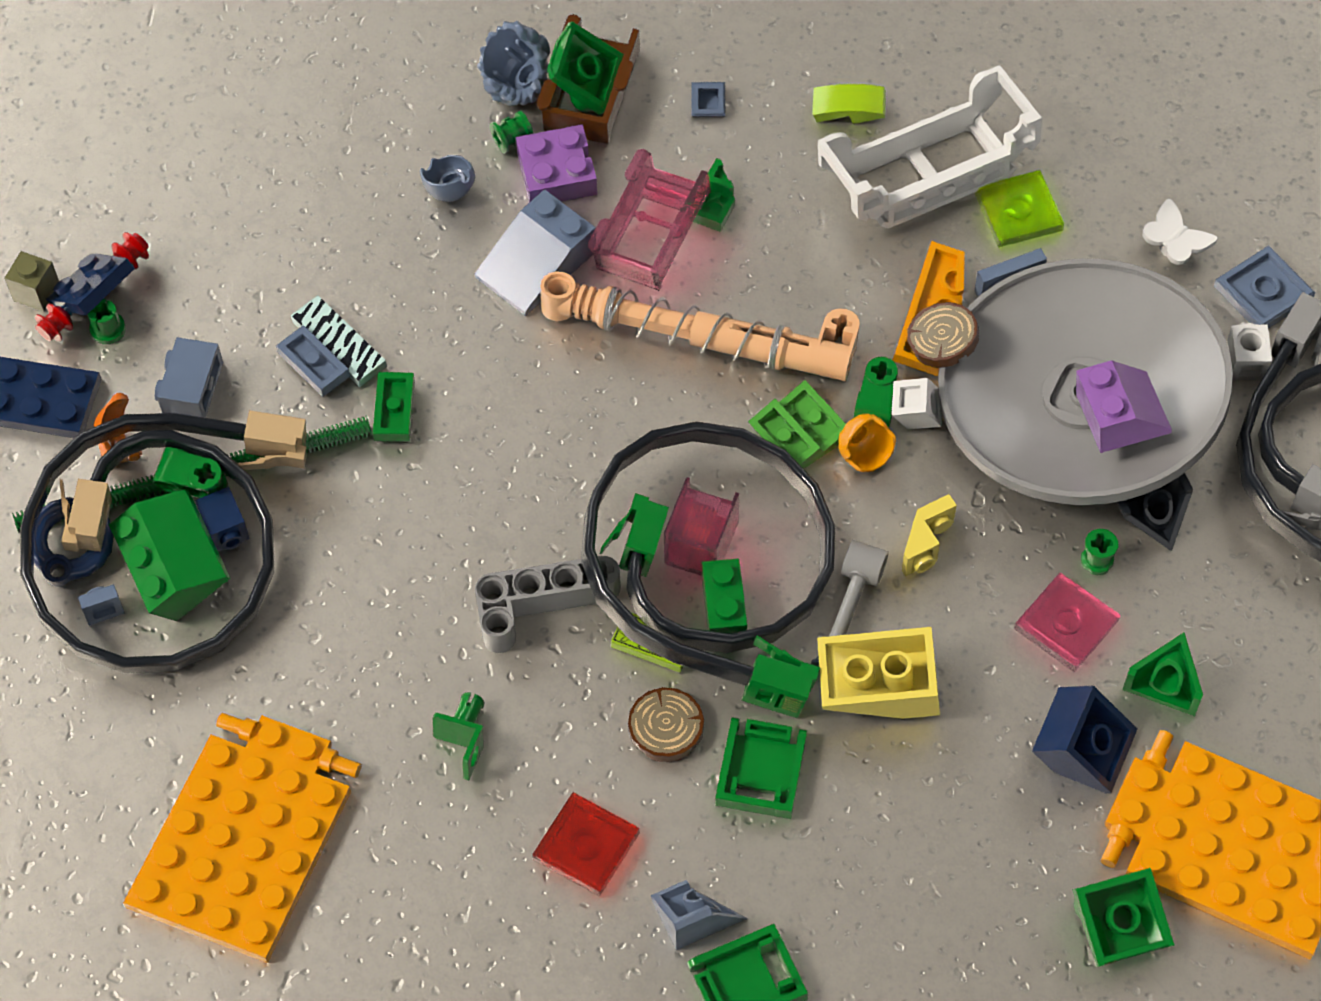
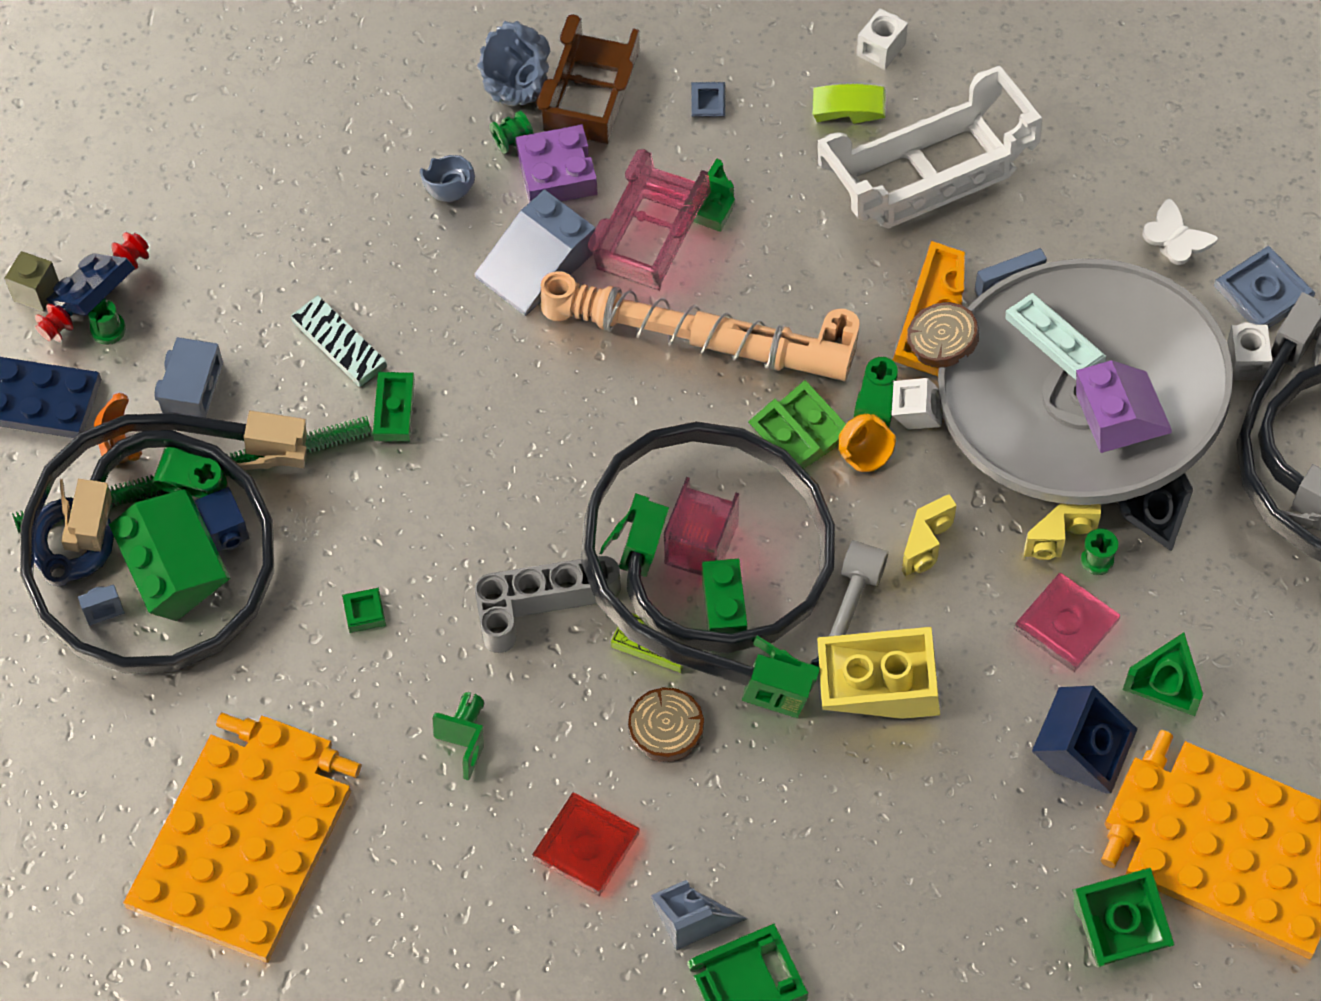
(313, 361): sand blue plate -> none
(364, 610): none -> green tile
(584, 68): green slope -> none
(761, 763): green container -> none
(882, 38): none -> white brick
(1019, 208): clear neon green tile -> none
(1048, 536): none -> light yellow slope
(1053, 335): none -> light aqua tile

